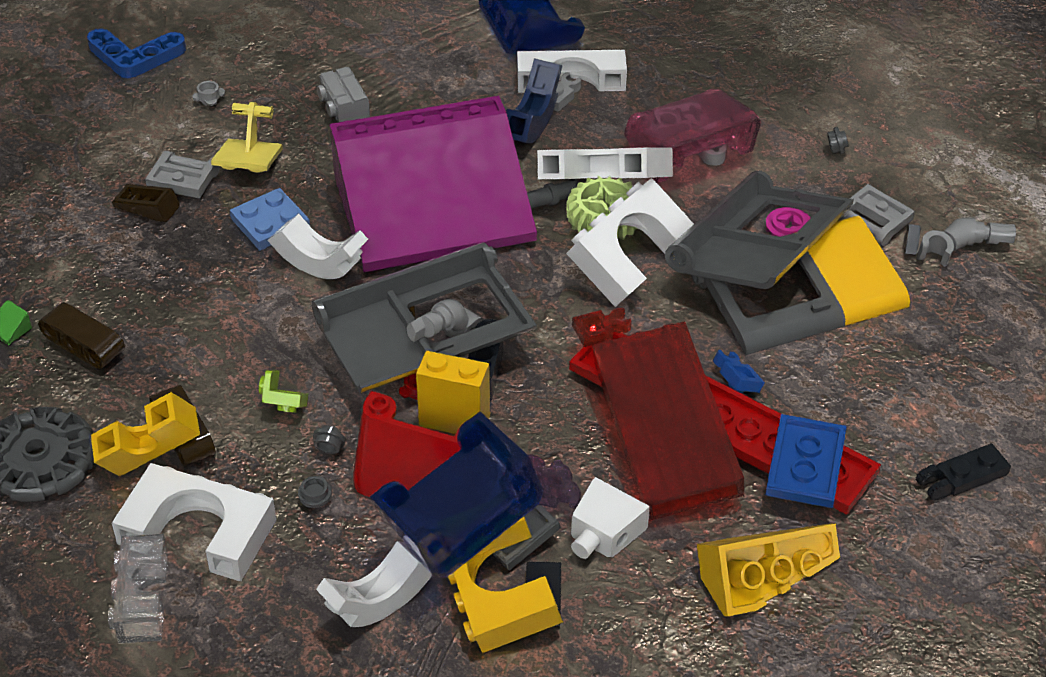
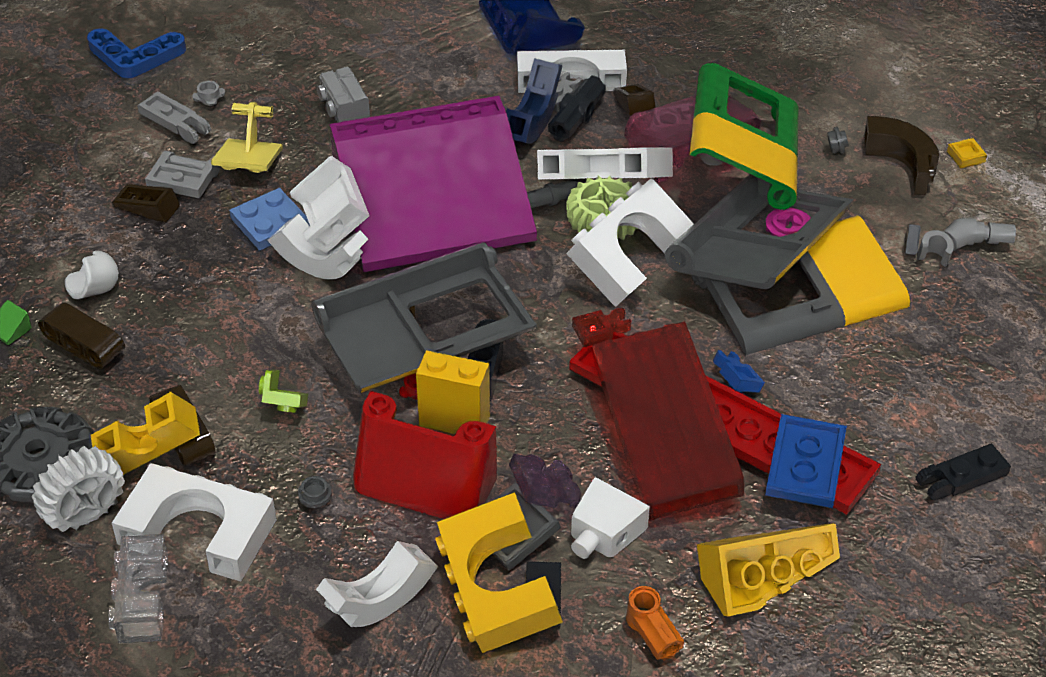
(78, 488): none -> white gear
(95, 277): none -> white hair
(174, 117): none -> light grey hinge
(328, 439): dark grey plate -> none
(330, 203): none -> white panel
(446, 316): light grey piece -> none
(464, 499): clear blue windscreen -> none
(576, 108): none -> black piece
(635, 98): none -> dark brown slope
(653, 623): none -> orange piece
(741, 144): none -> piece
(882, 210): light grey plate -> none
(905, 143): none -> dark brown arch
(966, 153): none -> yellow tile

